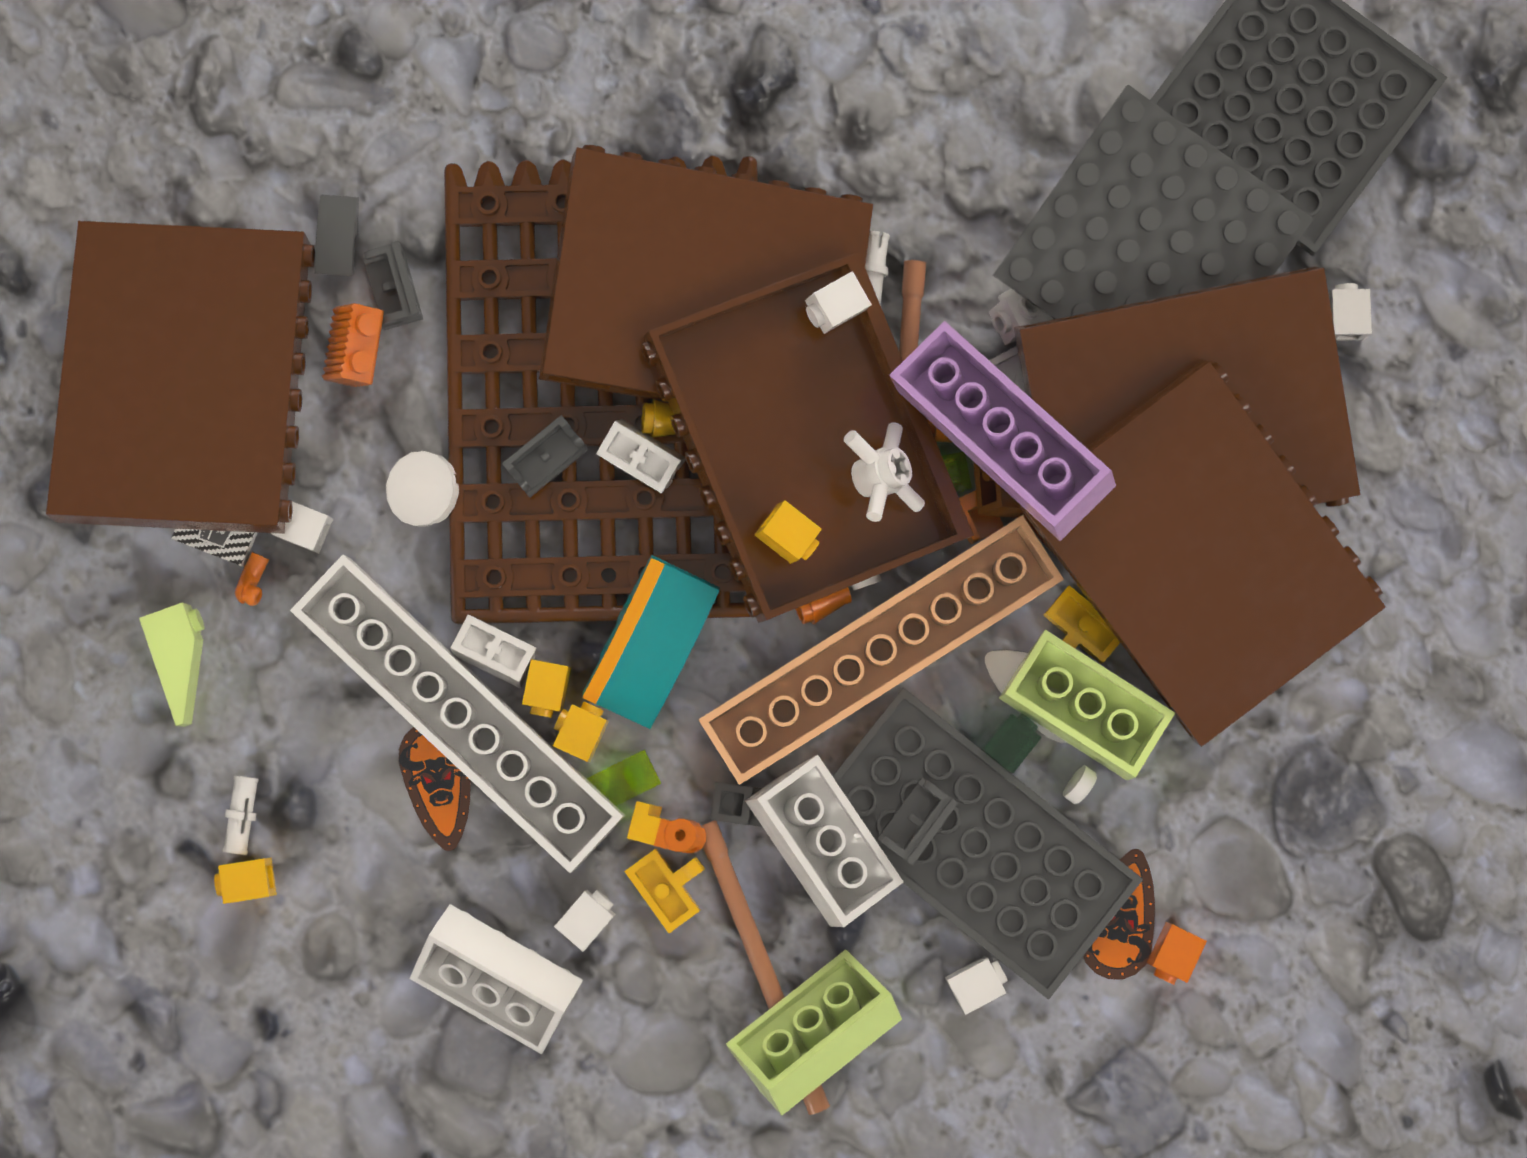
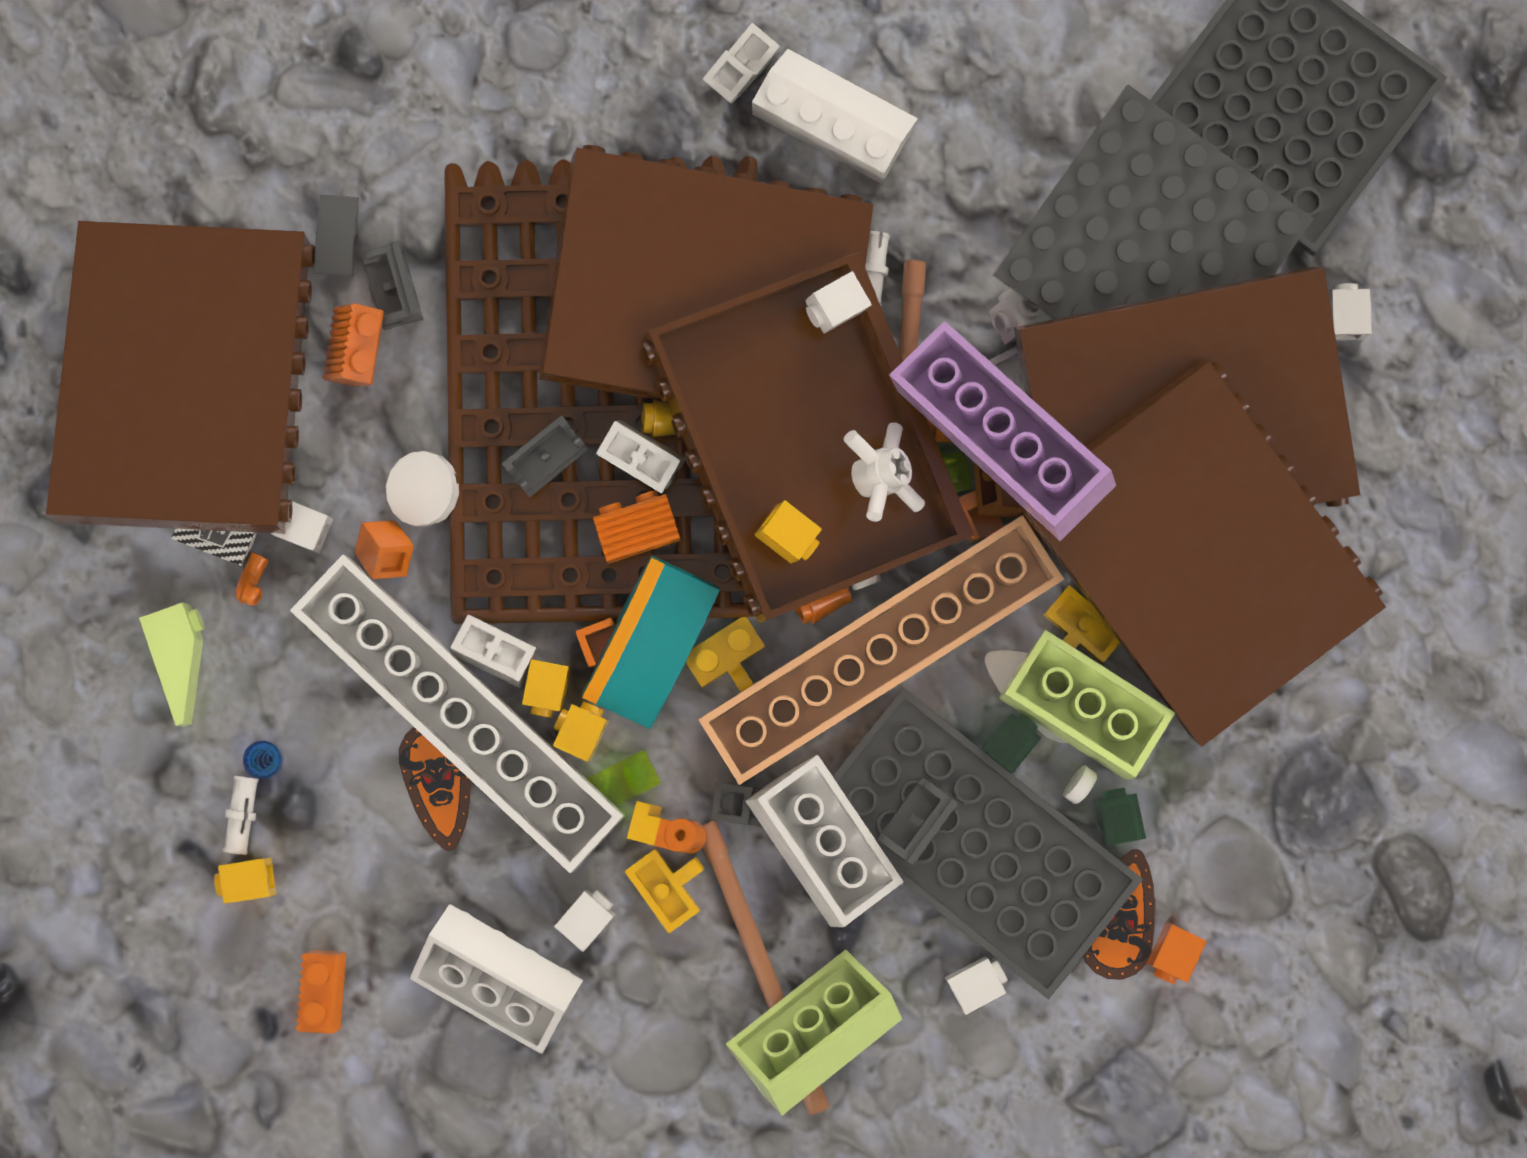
(263, 759): none -> clear blue tile
(321, 991): none -> orange brick
(384, 549): none -> orange panel
(593, 639): none -> orange panel
(636, 527): none -> orange brick
(725, 654): none -> yellow plate
(742, 63): none -> white slope
(833, 115): none -> white slope
(1119, 817): none -> clear green brick

